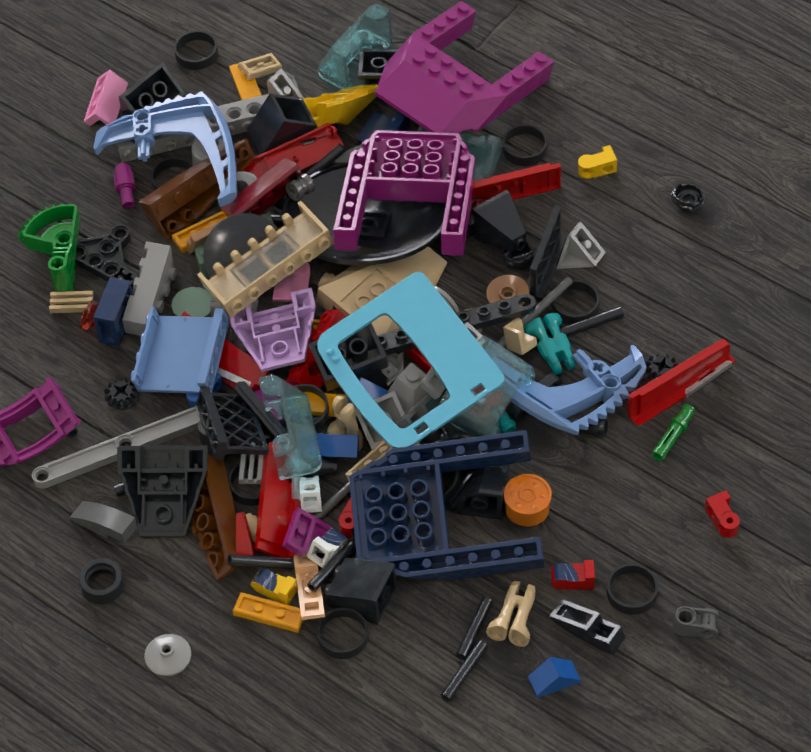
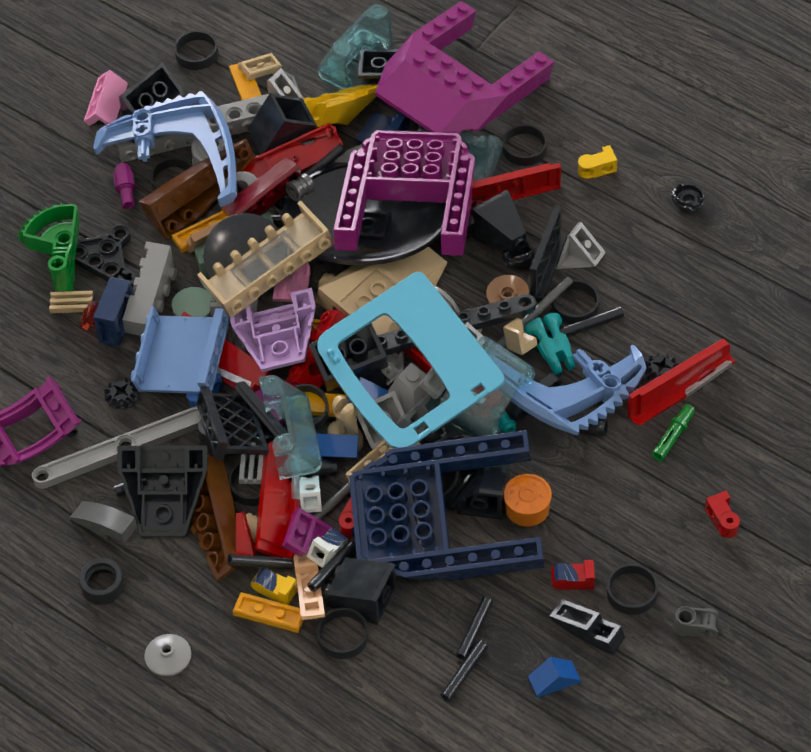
(518, 632): tan piece -> none

